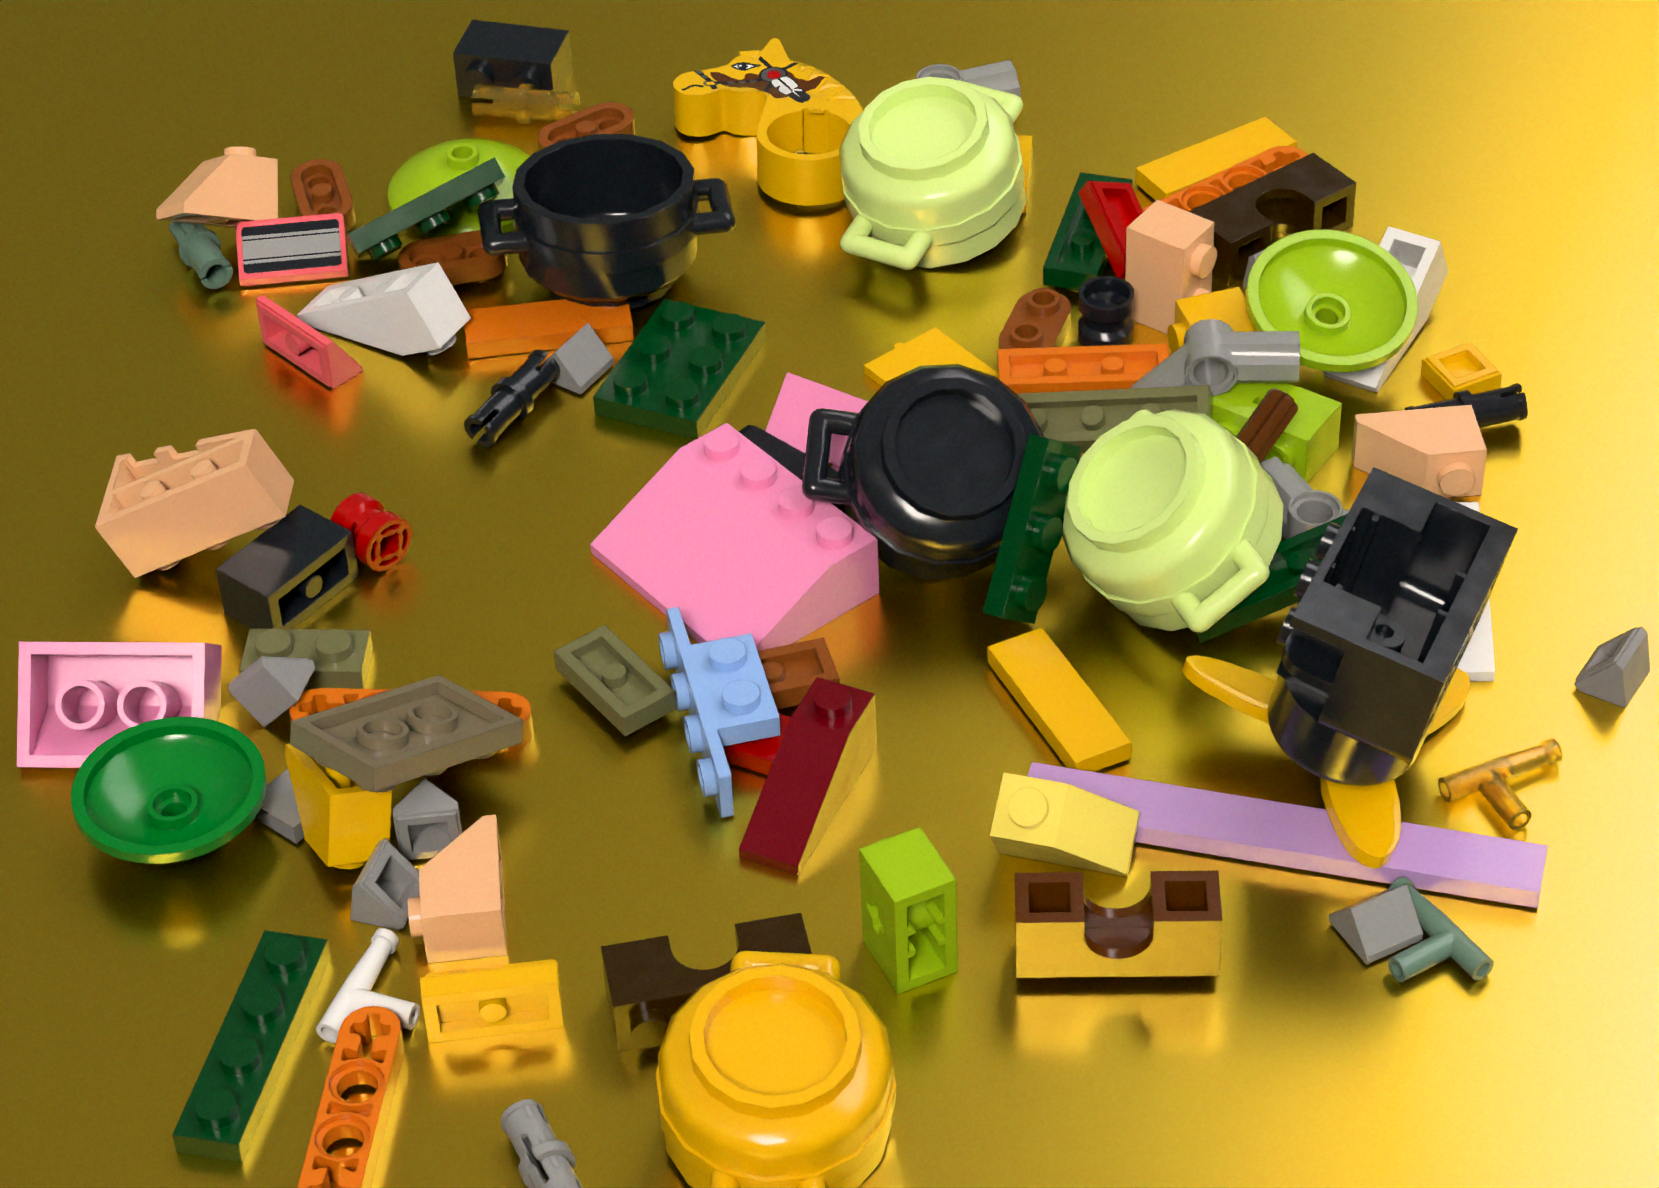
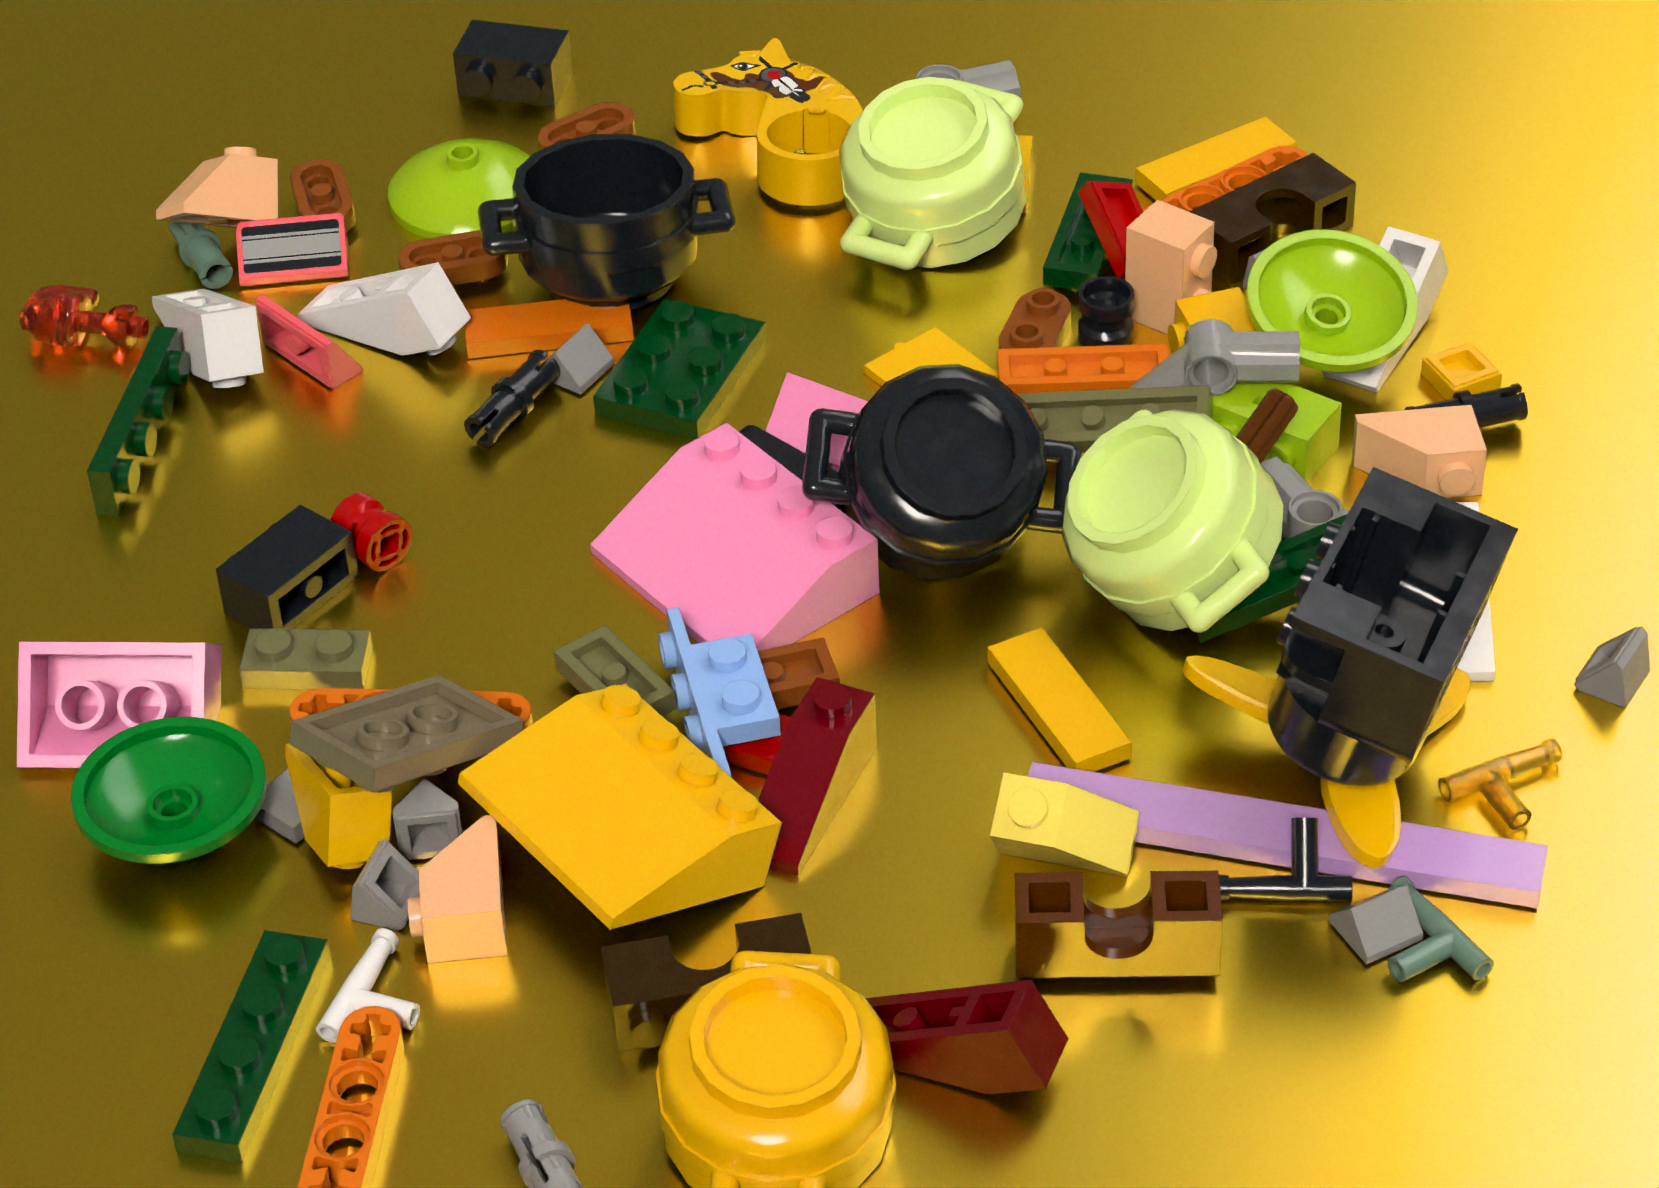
(65, 314): none -> clear red piece
(137, 420): none -> dark green plate
(191, 499): light nougat wedge -> none
(215, 333): none -> white slope
(271, 686): light grey slope -> none
(427, 211): dark green plate -> none
(492, 1000): yellow panel -> none
(523, 103): clear yellow pin -> none
(625, 809): none -> yellow slope
(909, 910): lime brick -> none
(974, 1036): none -> dark red slope
(1032, 530): dark green plate -> none
(1302, 884): none -> black piece

